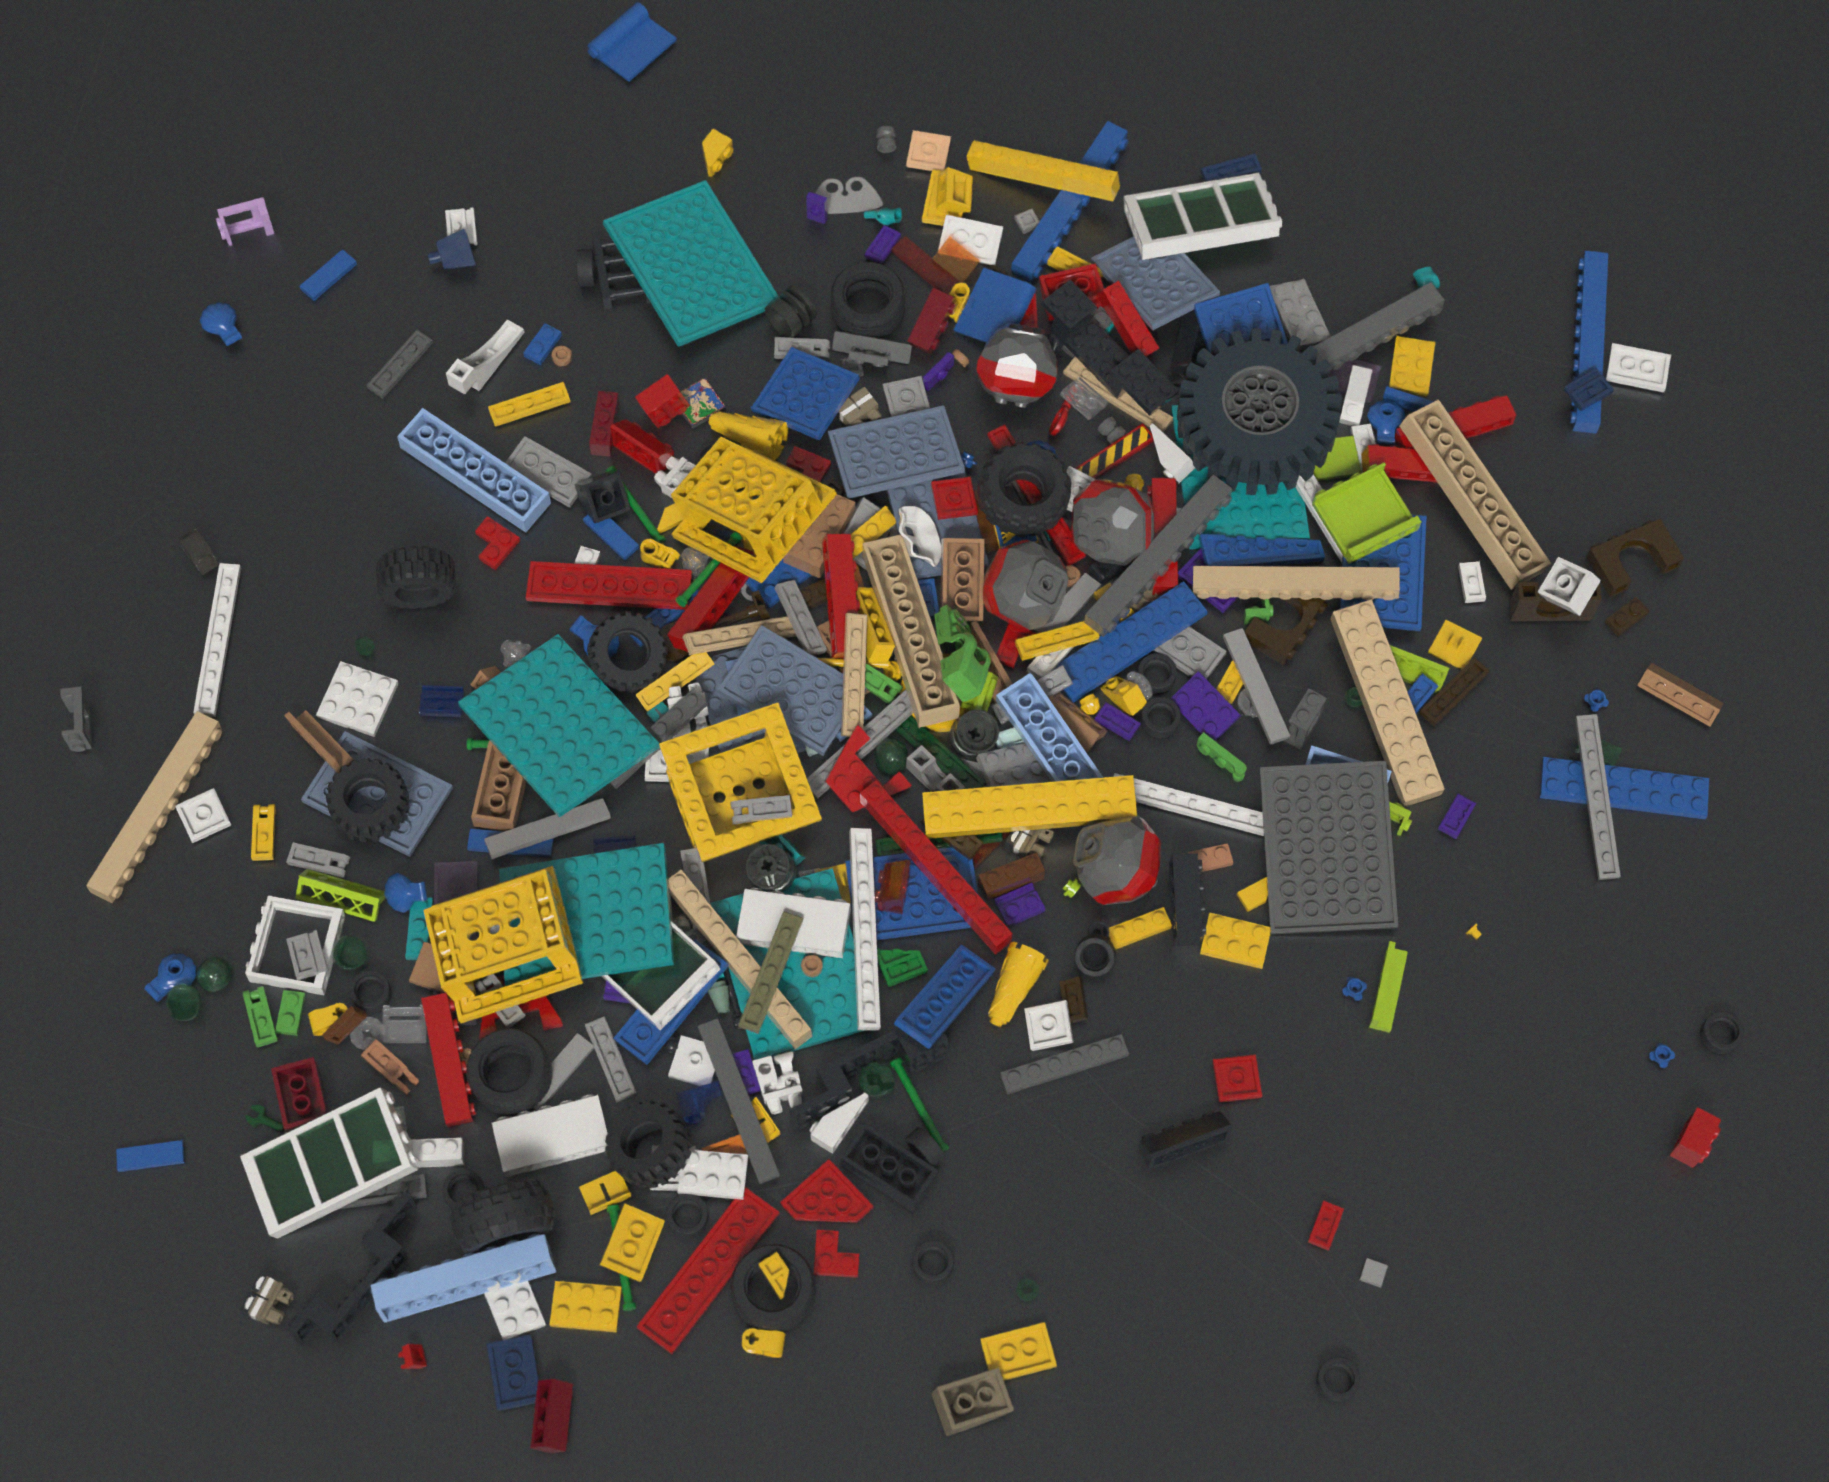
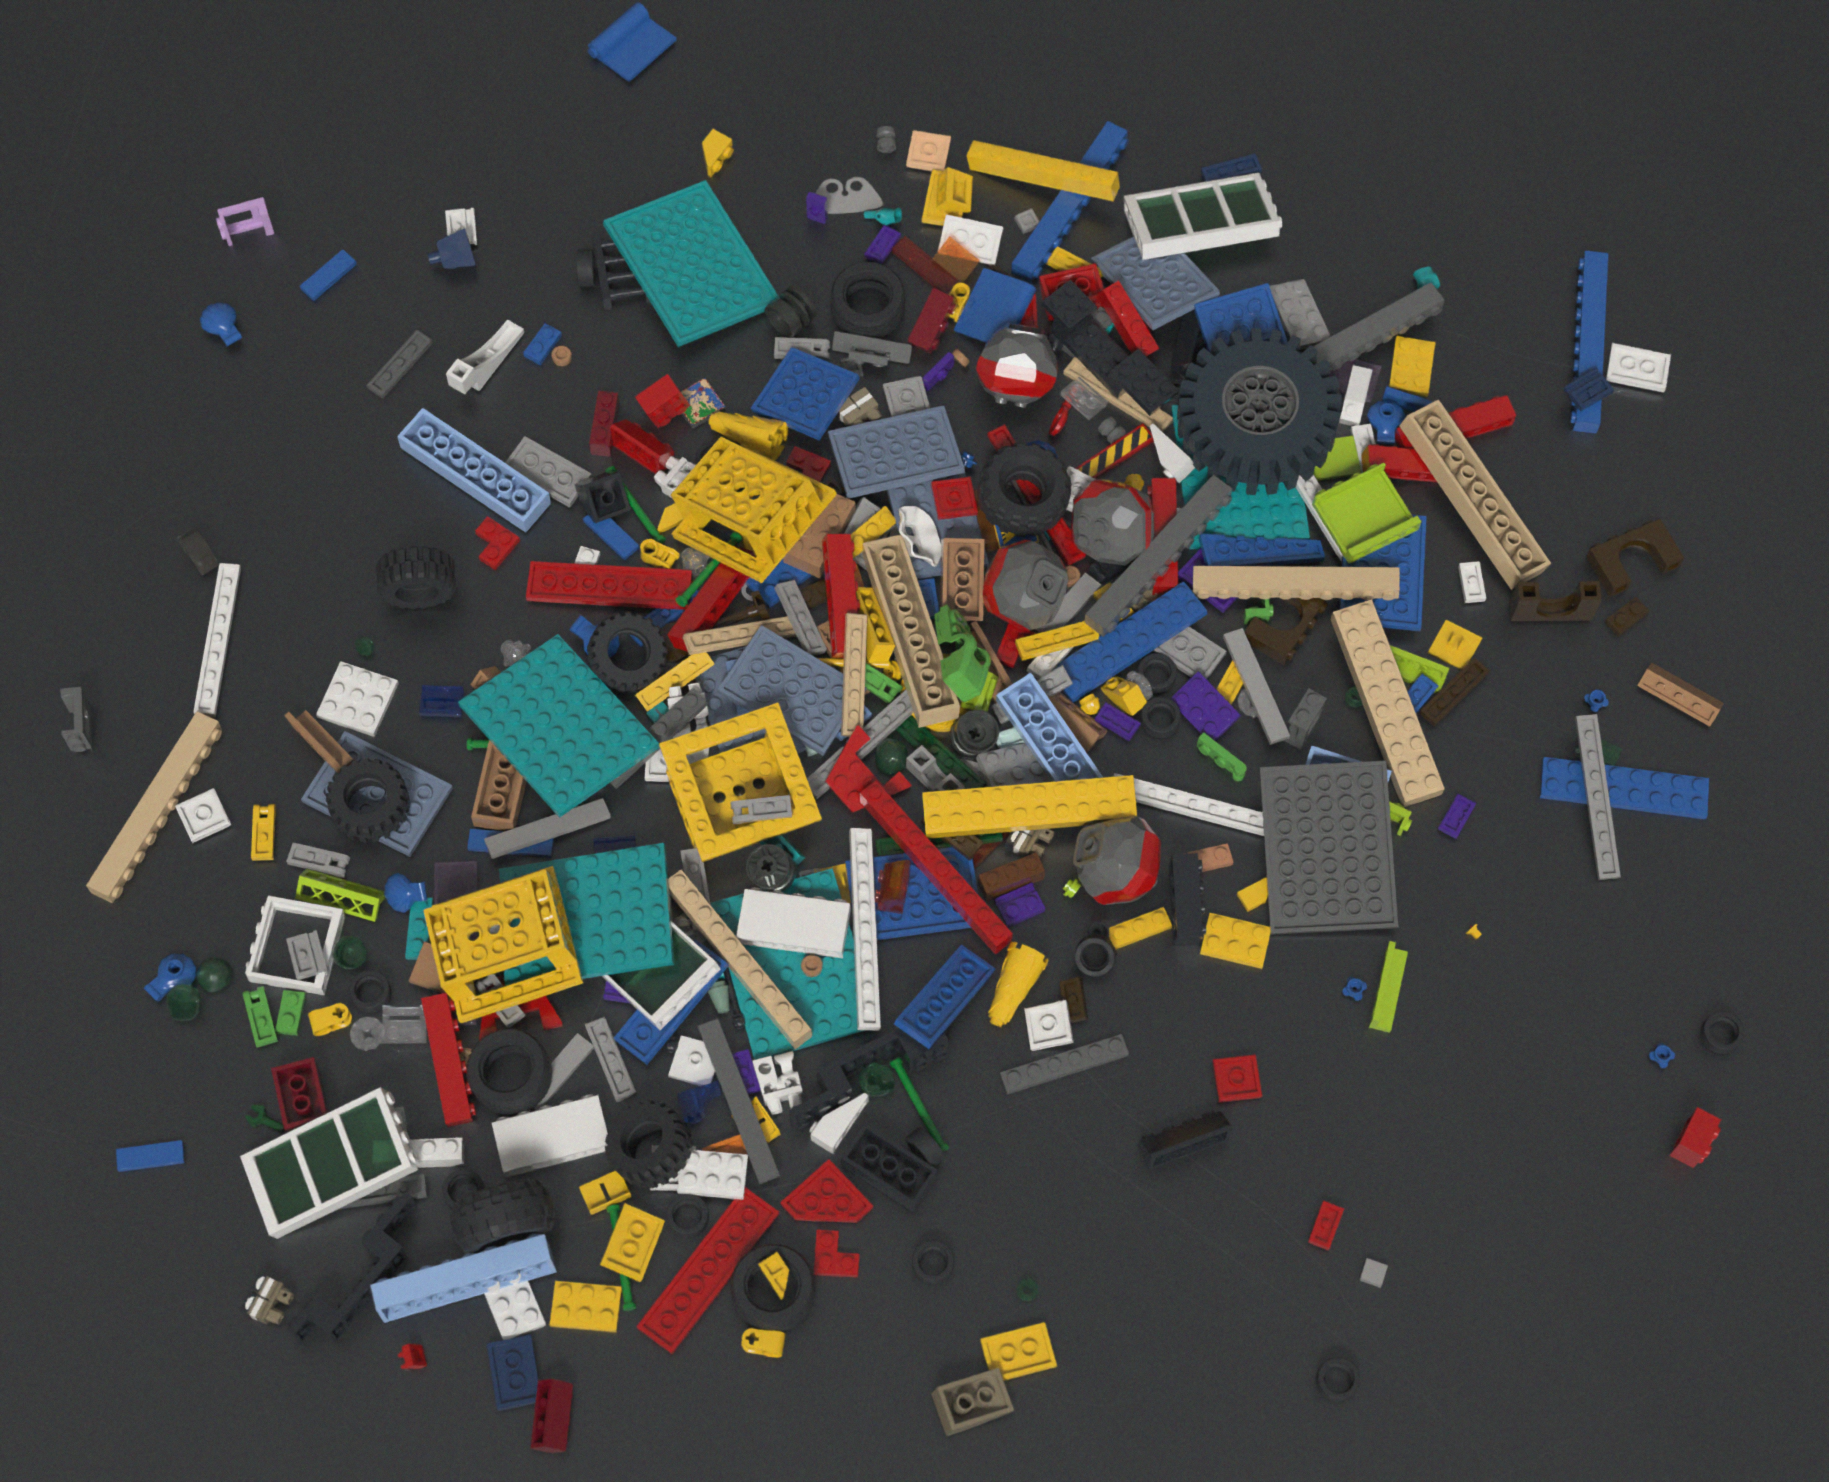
(345, 1025): reddish brown tile -> none
(388, 1065): nougat hinge -> none
(529, 404): yellow plate -> none
(771, 972): olive tile -> none
(900, 965): green wing -> none
(1569, 586): white brick -> none

